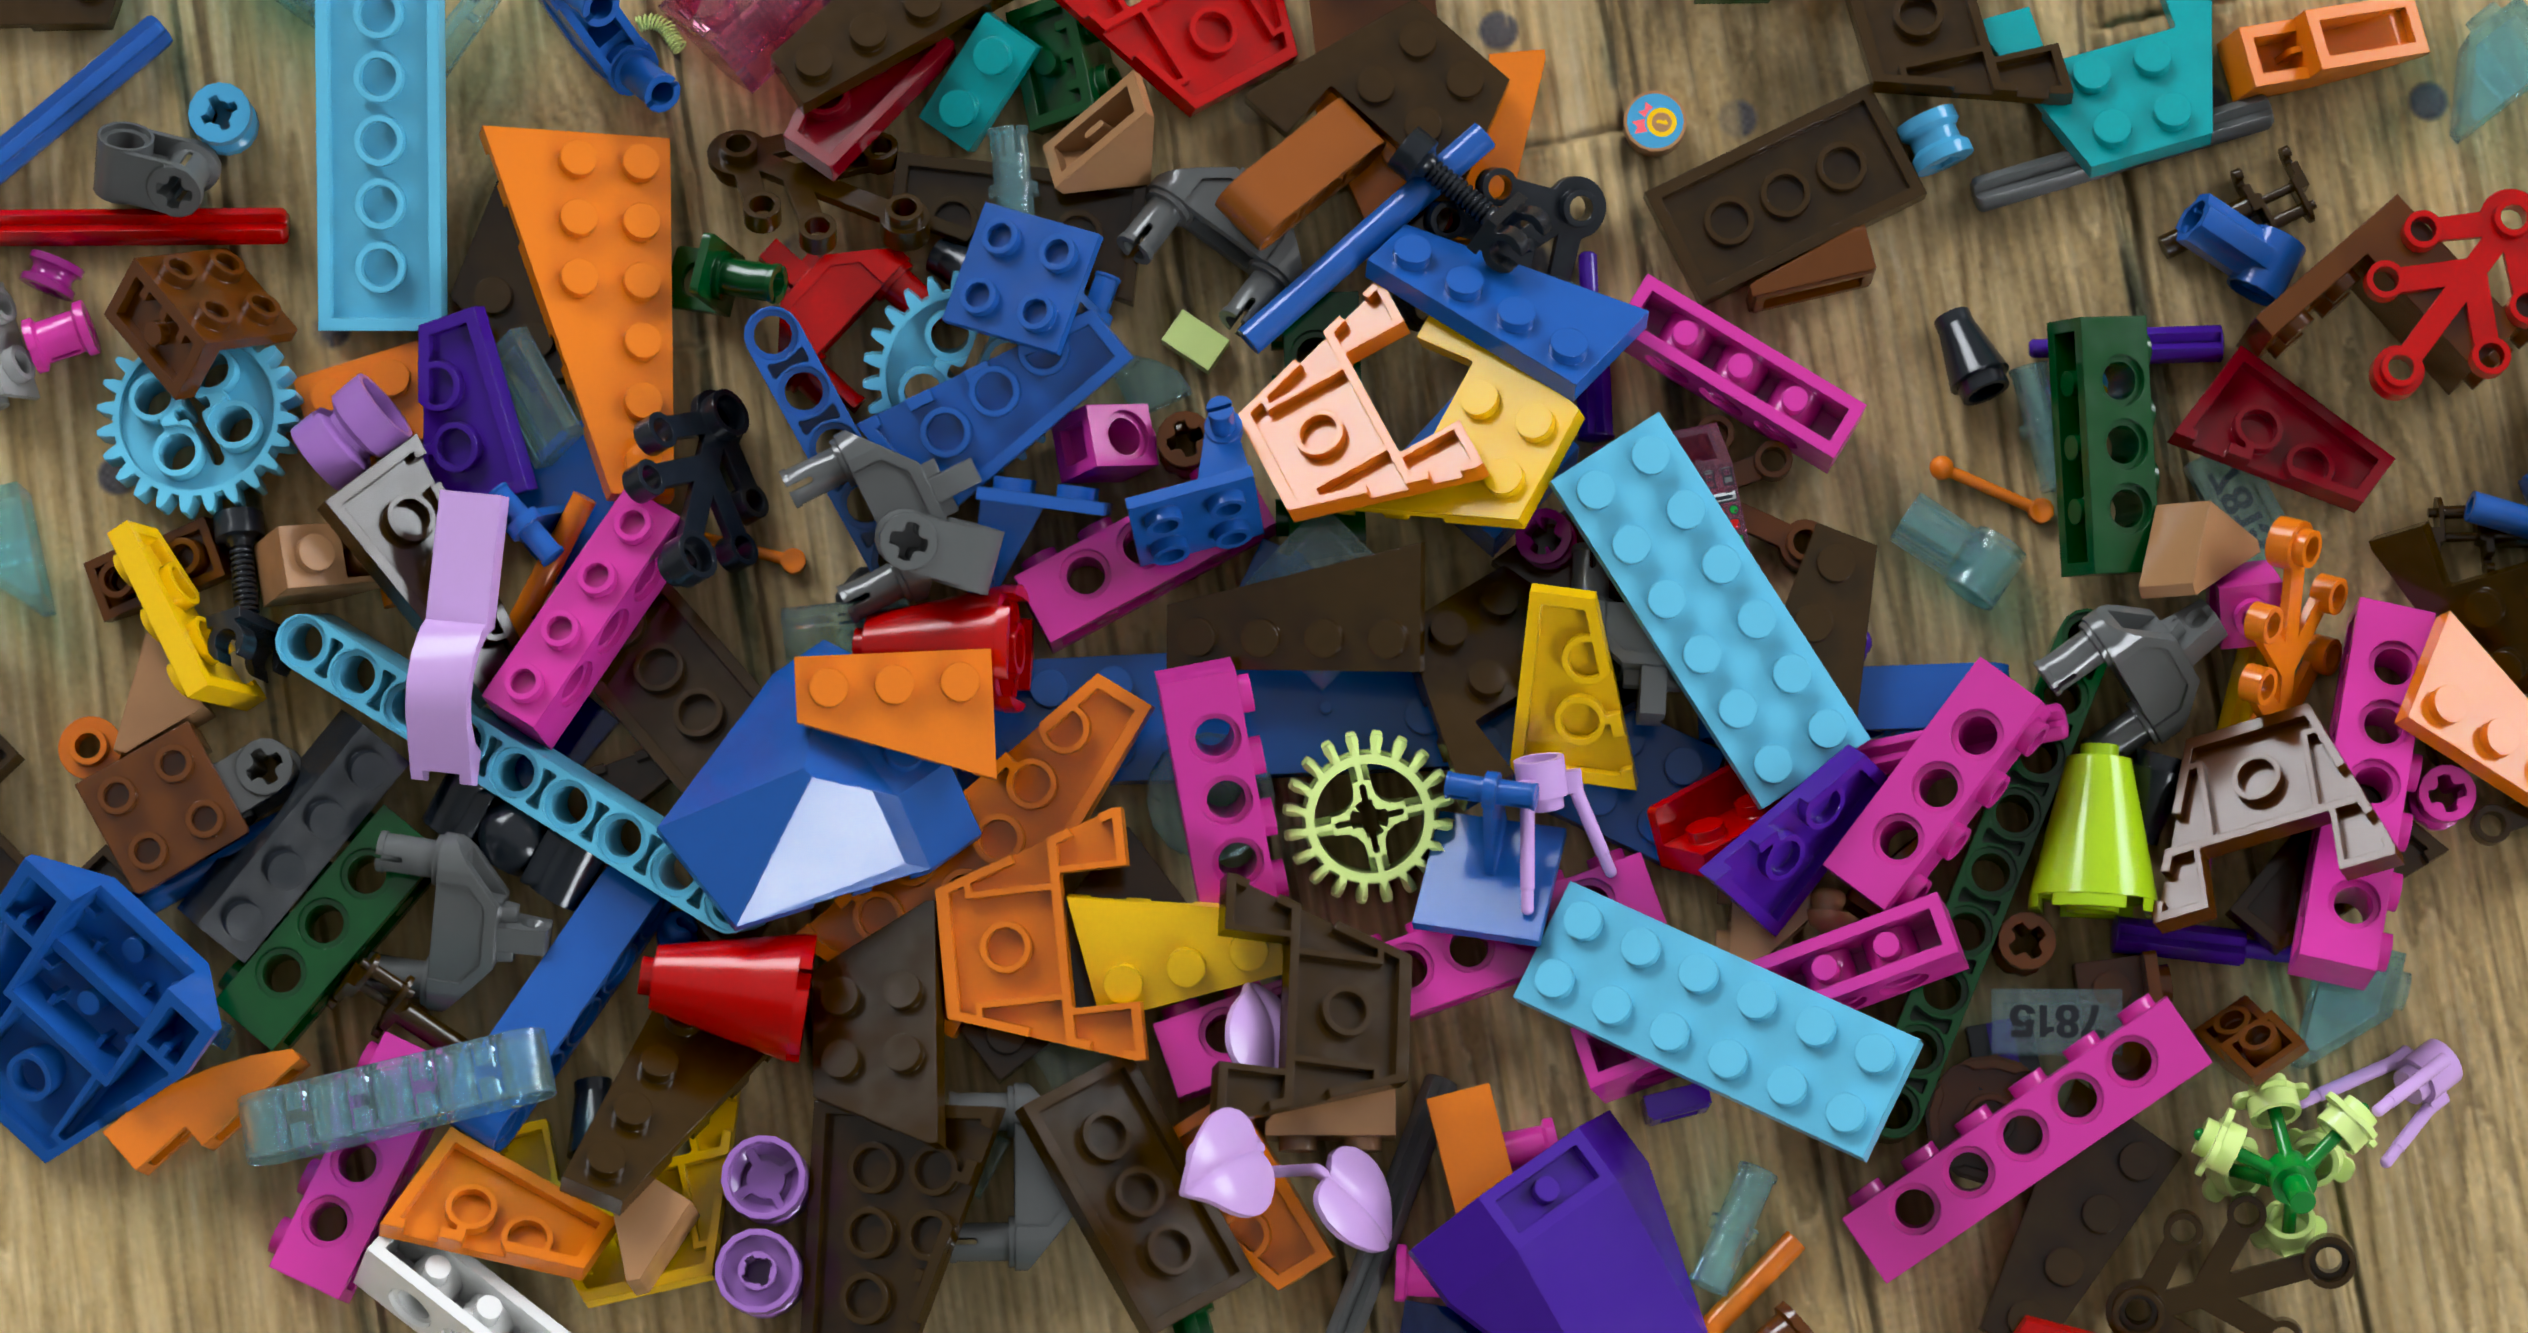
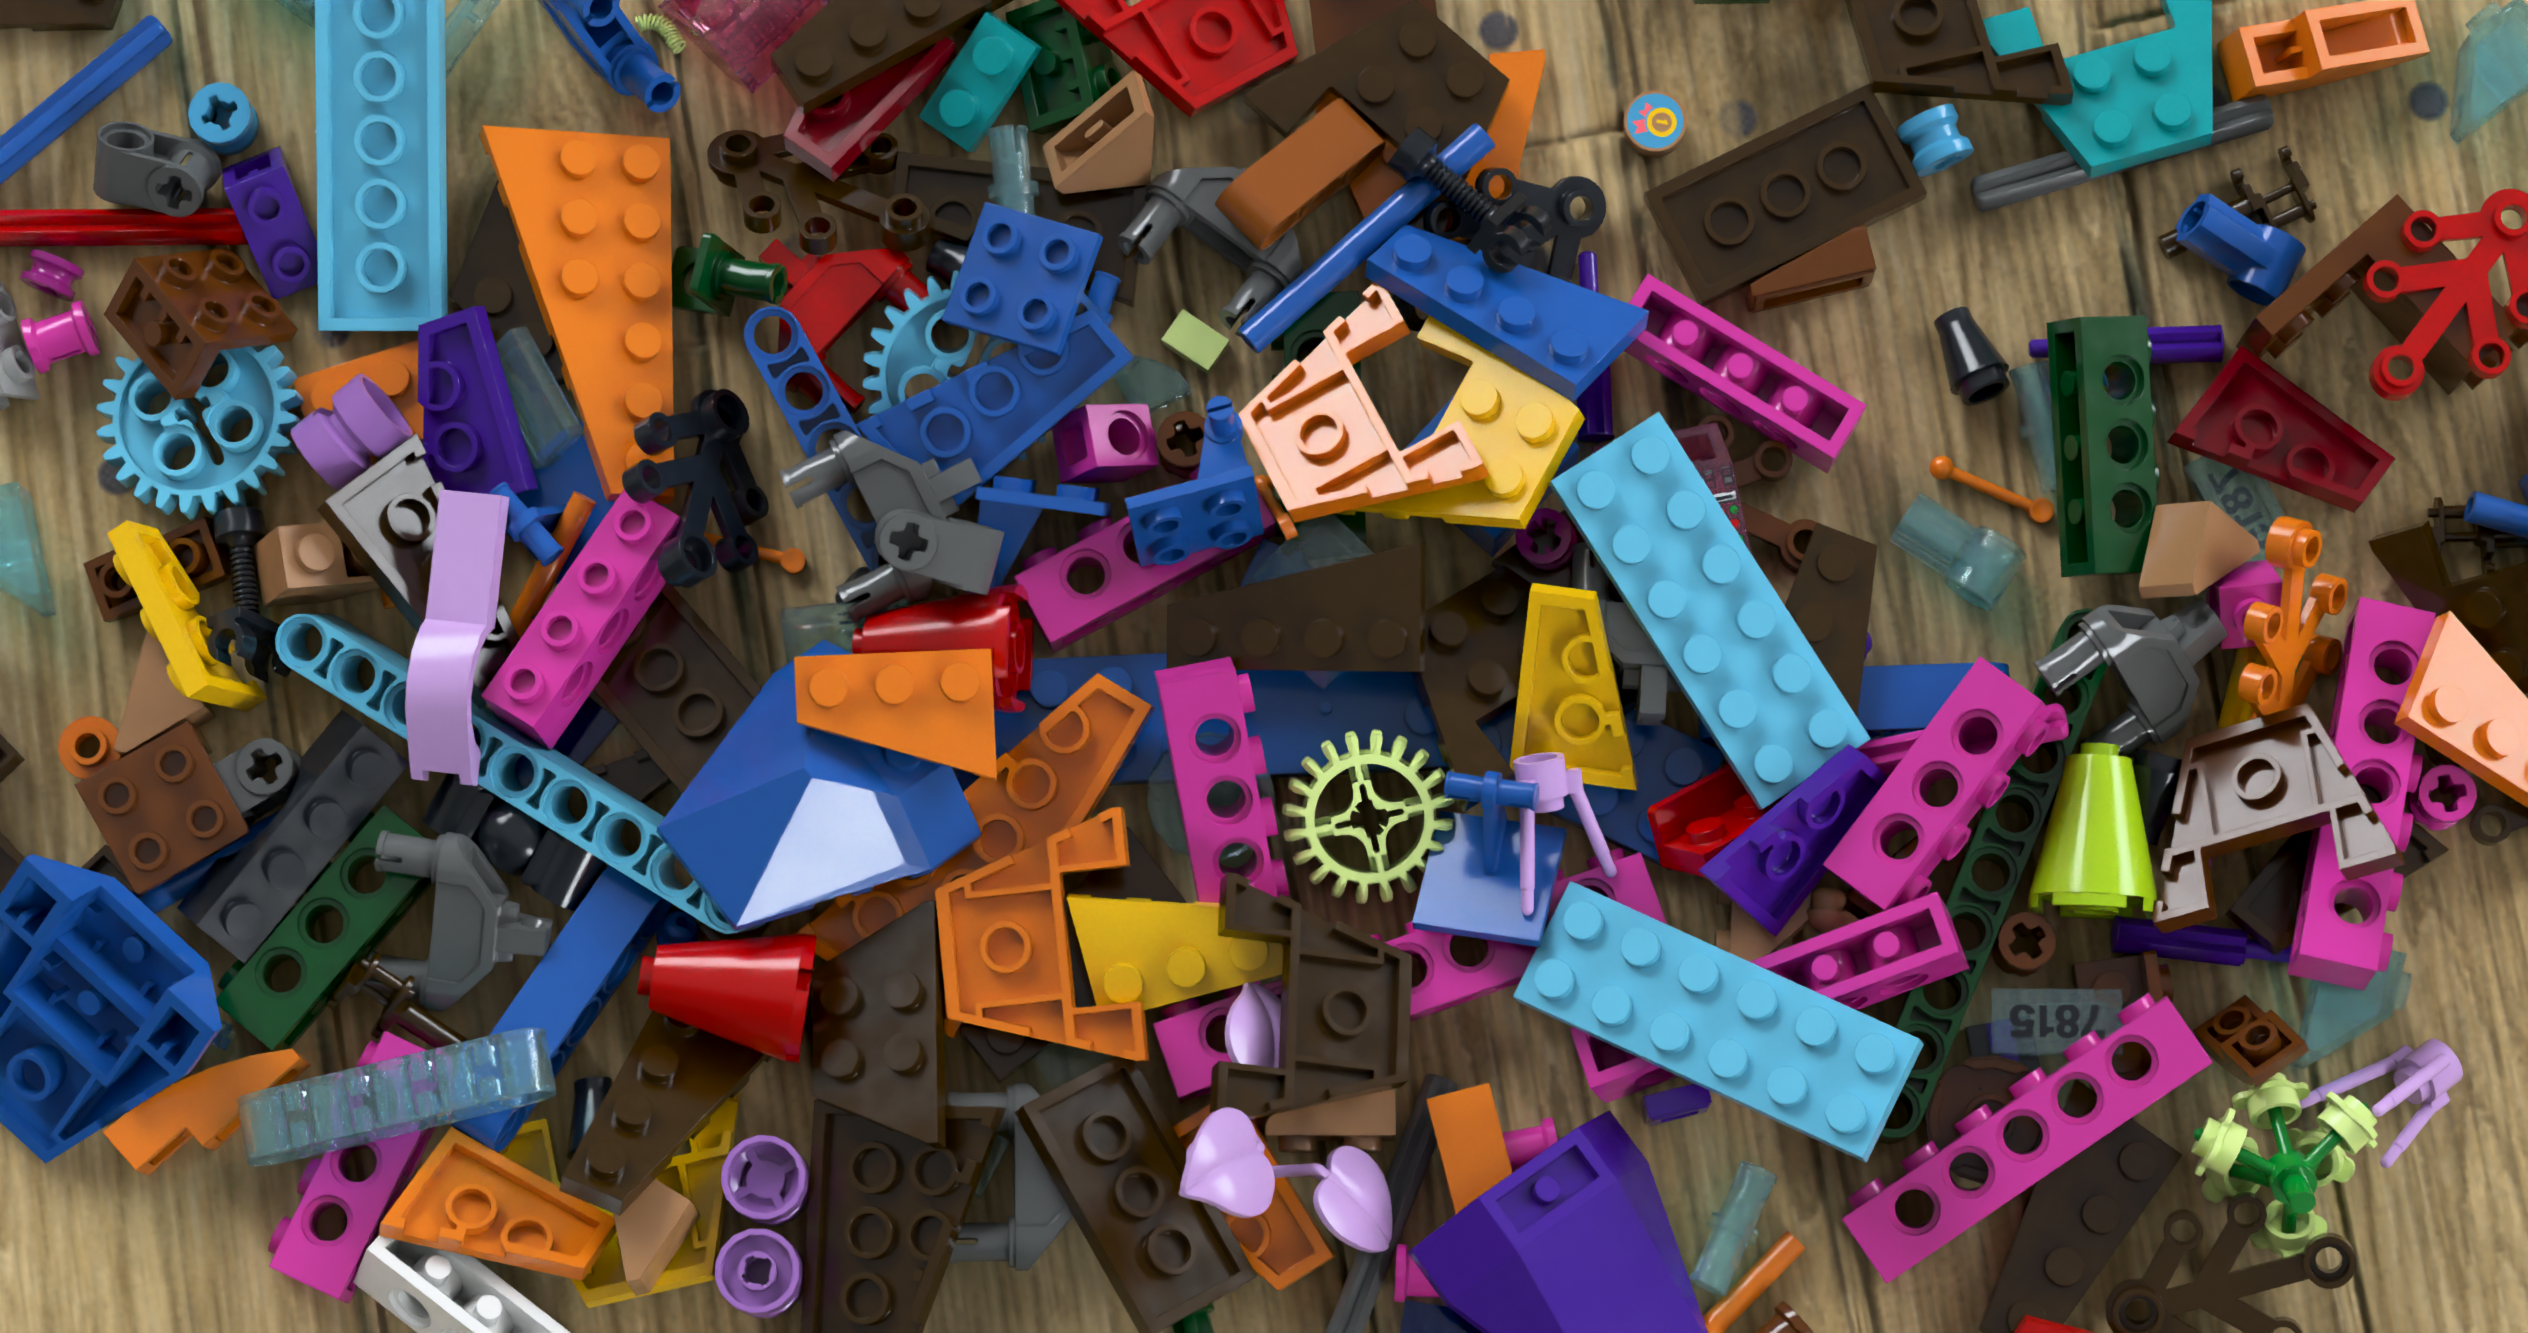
(273, 221): none -> dark purple bracket
(1282, 518): none -> orange hinge

